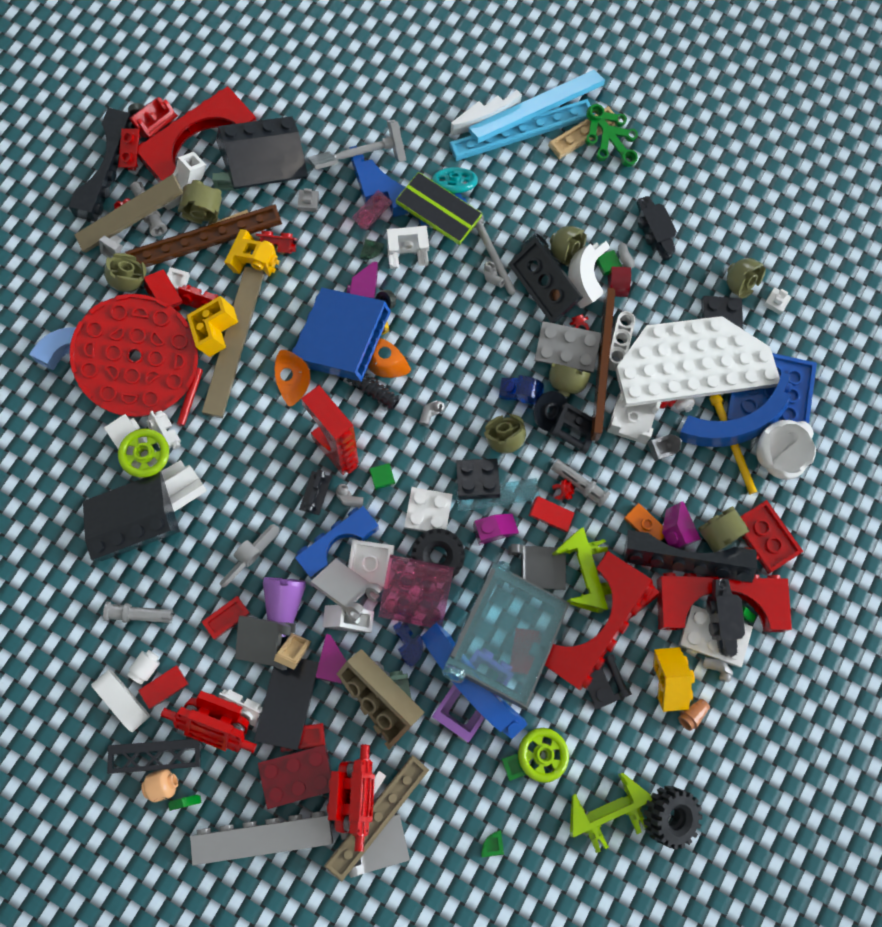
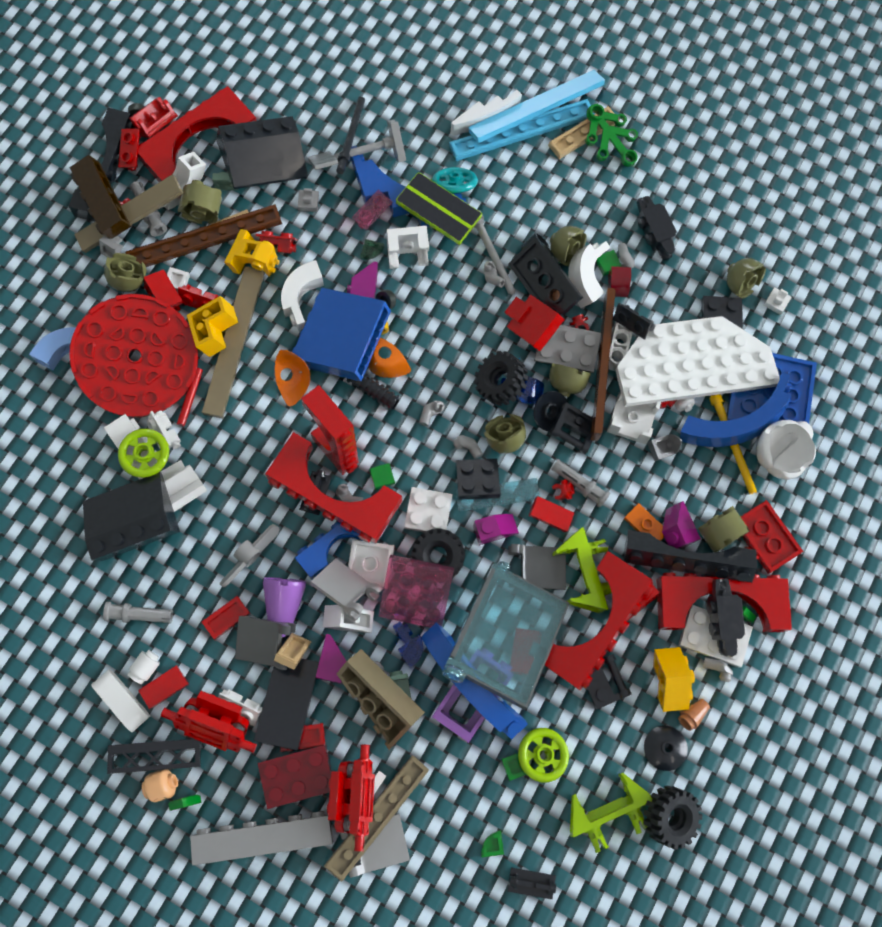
(100, 197): none -> dark brown brick
(296, 285): none -> white arch
(344, 156): none -> black bar
(364, 517): none -> red arch
(470, 443): none -> light grey arm
(491, 372): none -> black tyre
(531, 883): none -> black hinge
(533, 321): none -> red piece
(633, 321): none -> black hinge
(655, 751): none -> black dish

